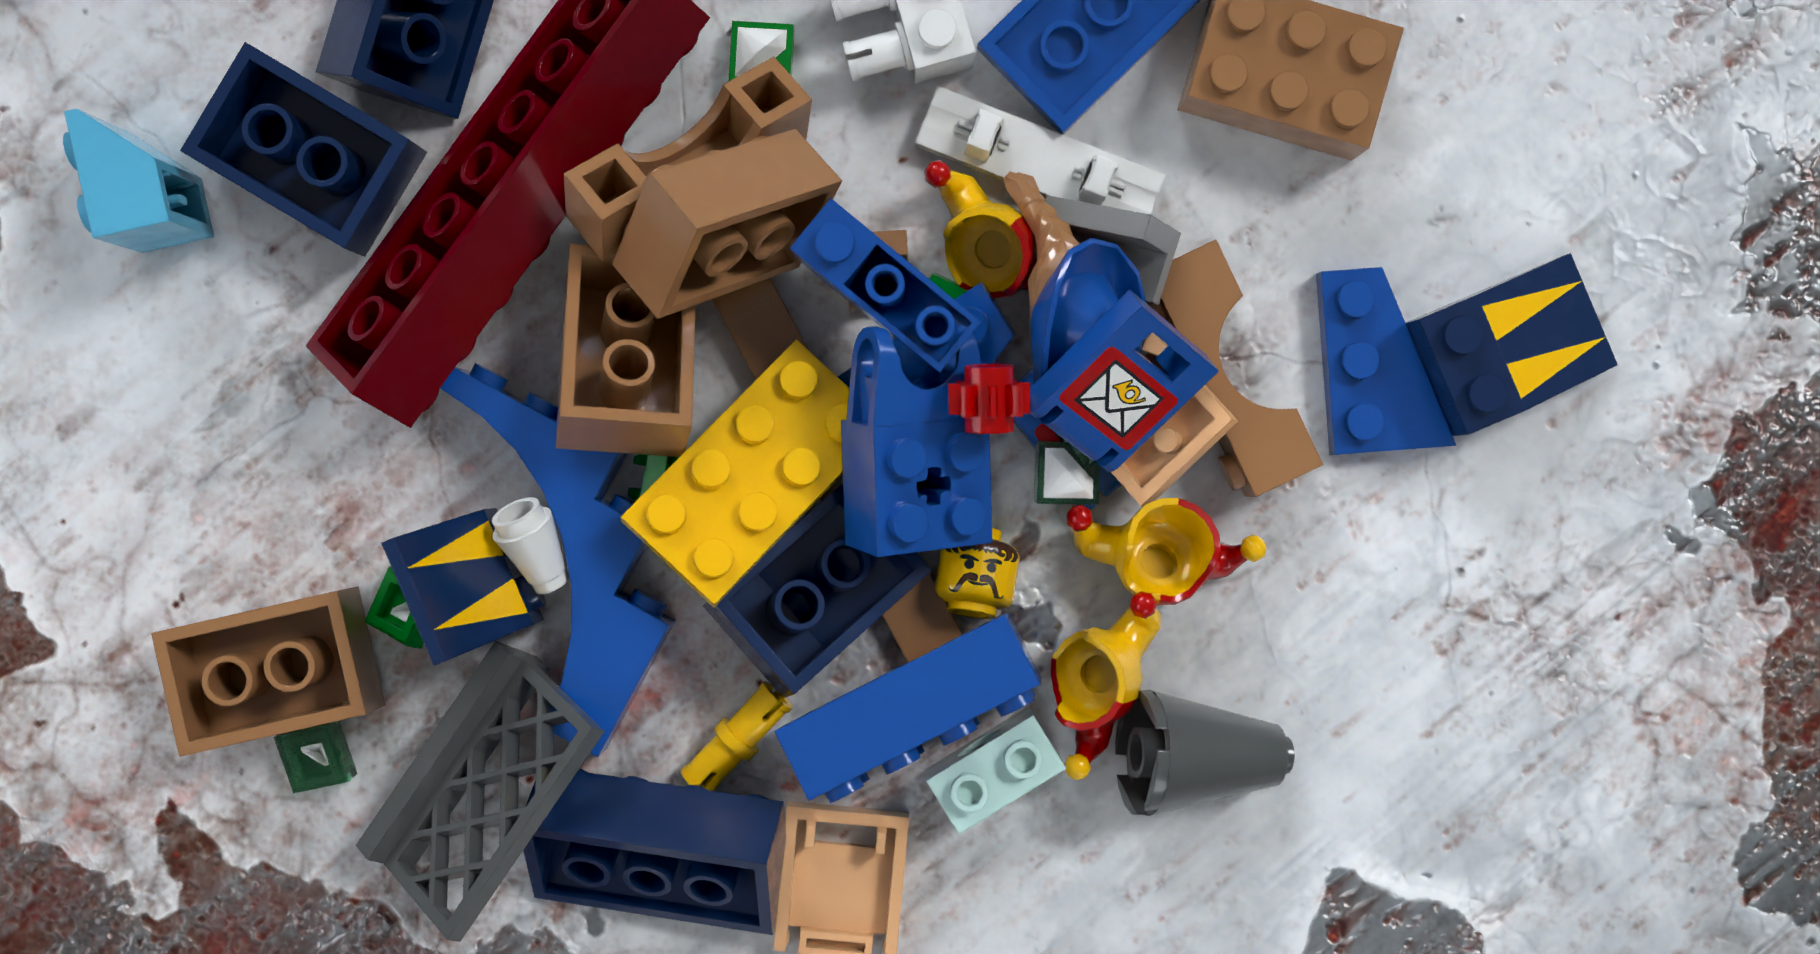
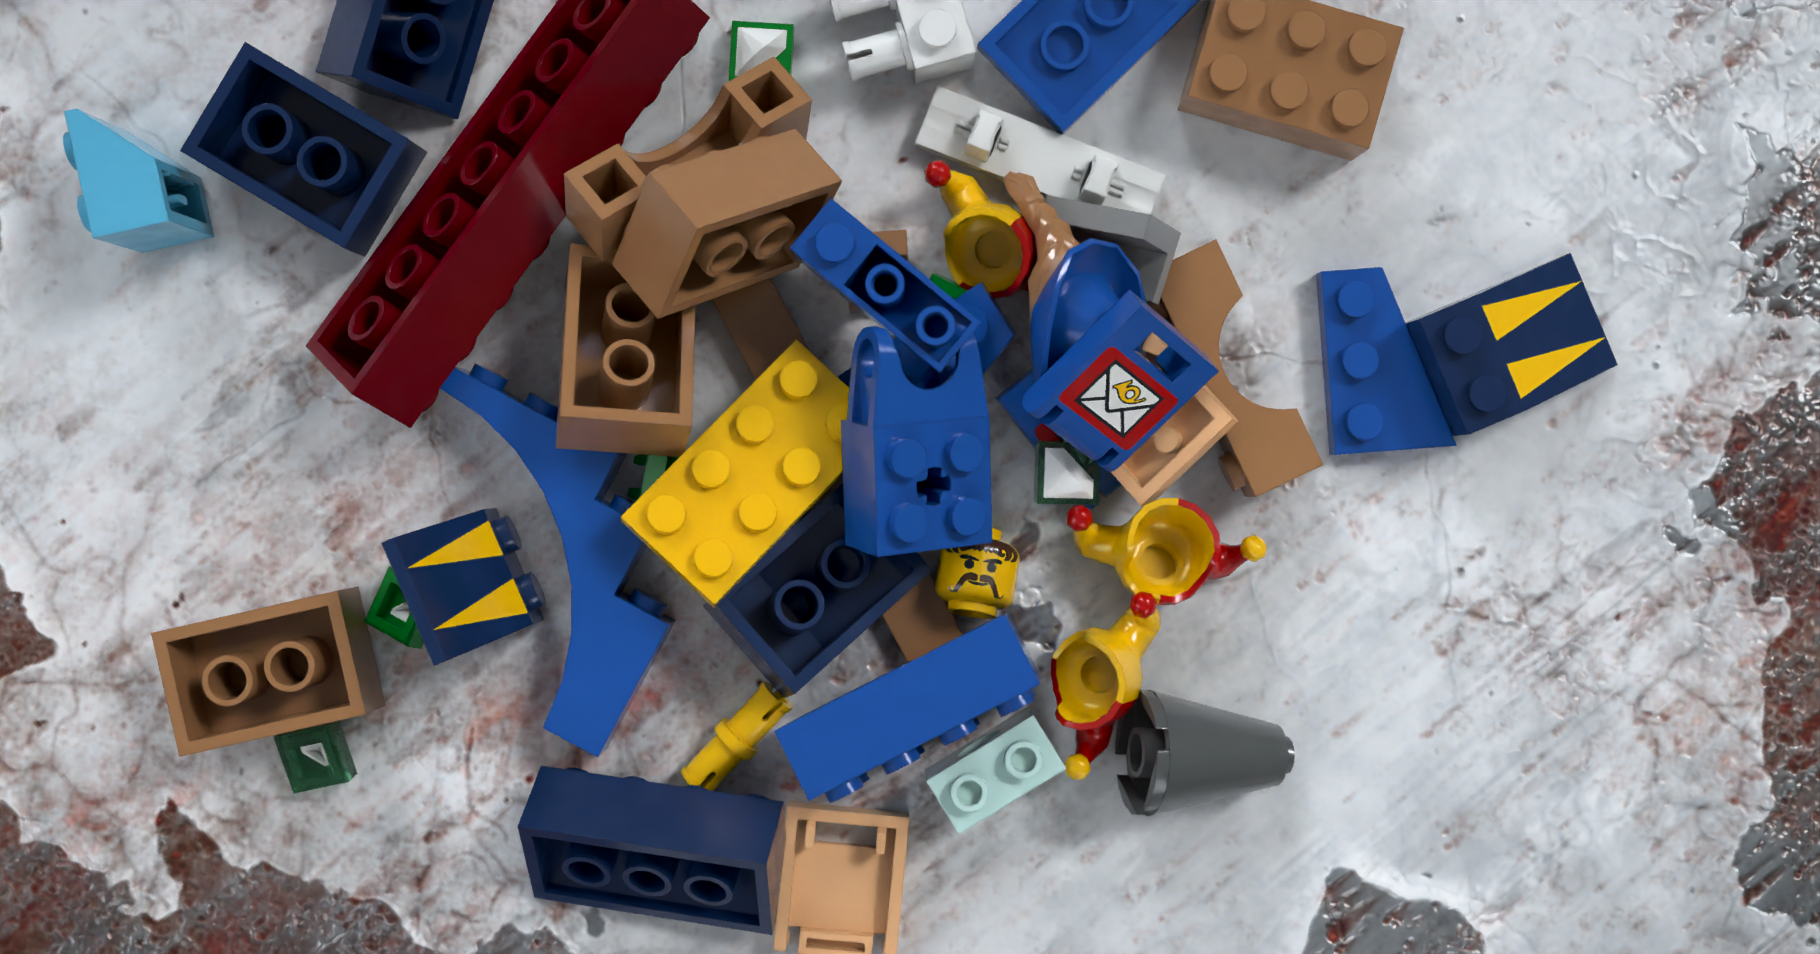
(455, 764): dark grey fence -> none
(531, 543): white cone -> none
(989, 398): red gear -> none

